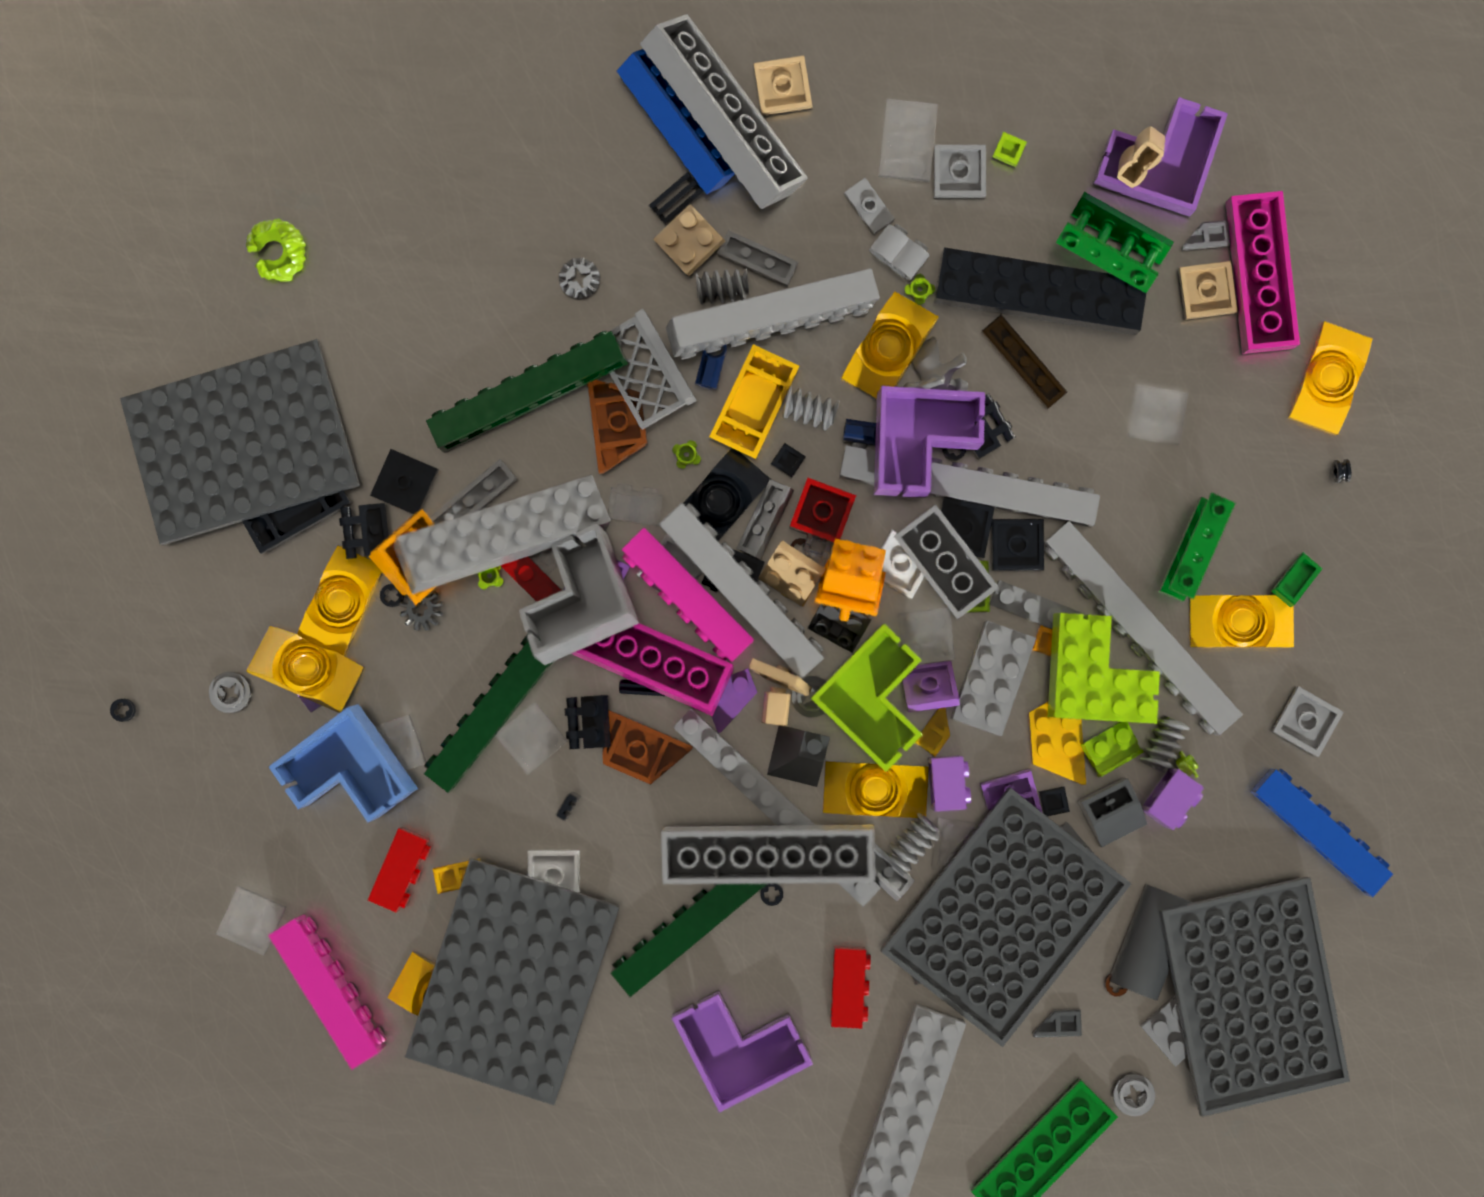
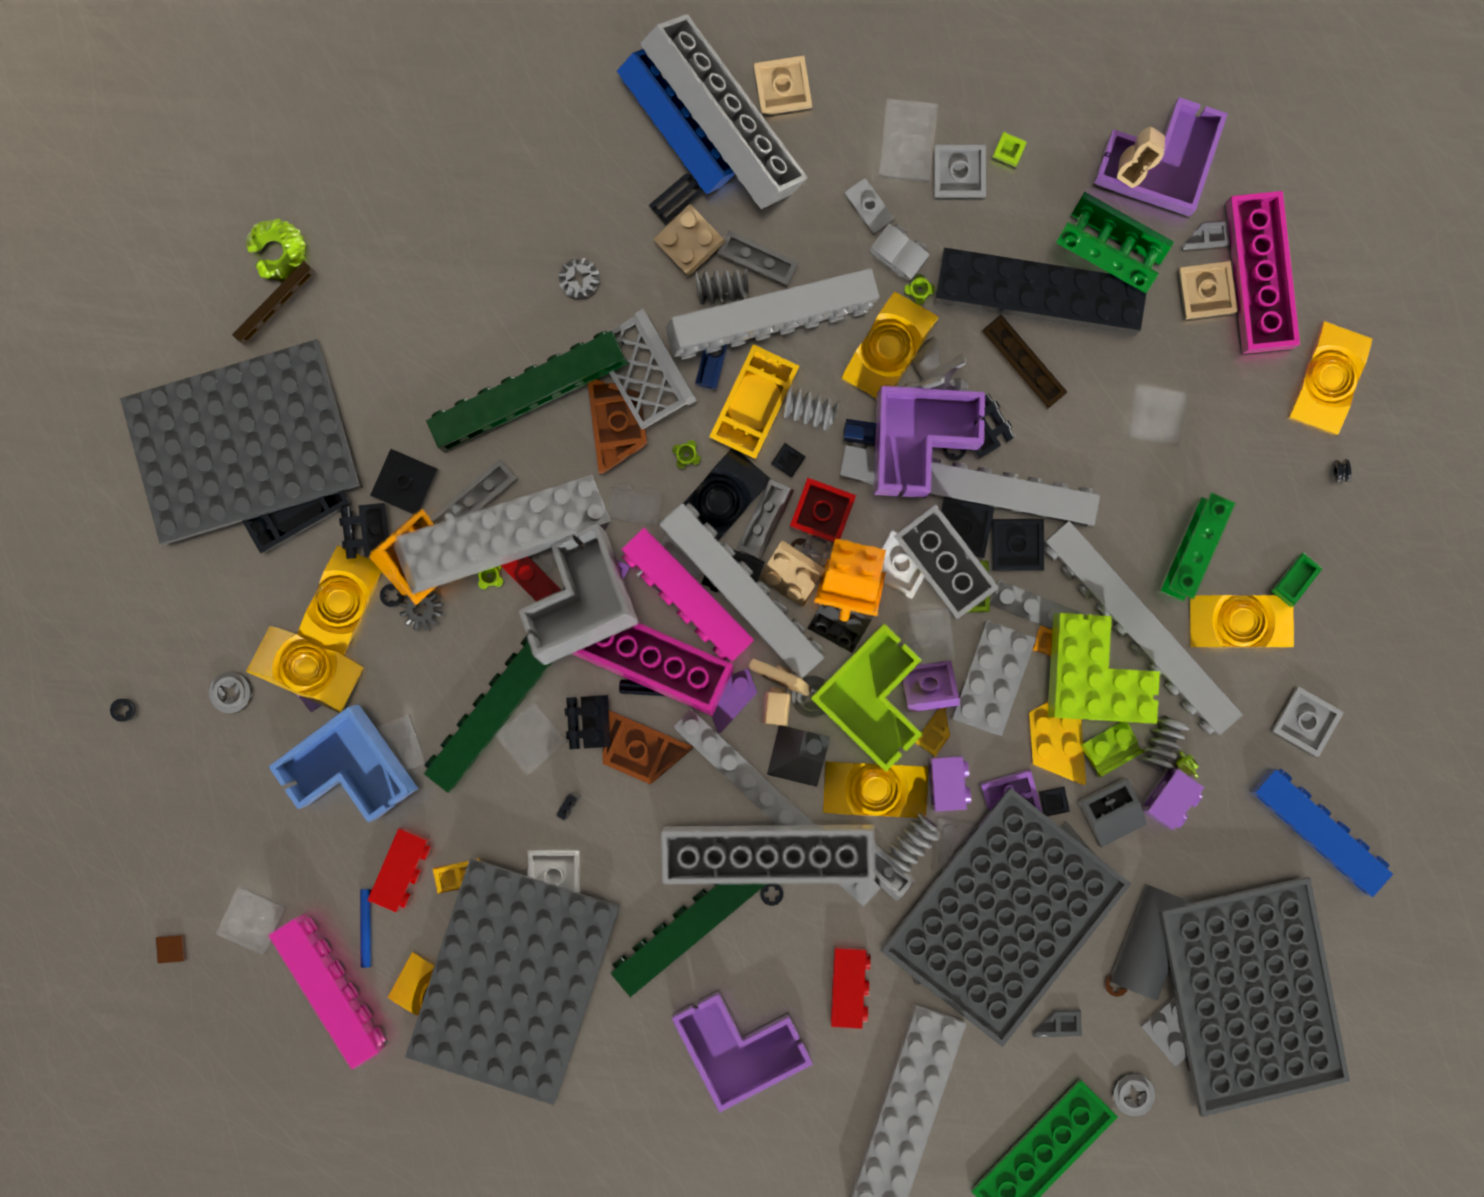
(170, 949): none -> reddish brown tile
(273, 303): none -> dark brown tile
(365, 929): none -> blue bar

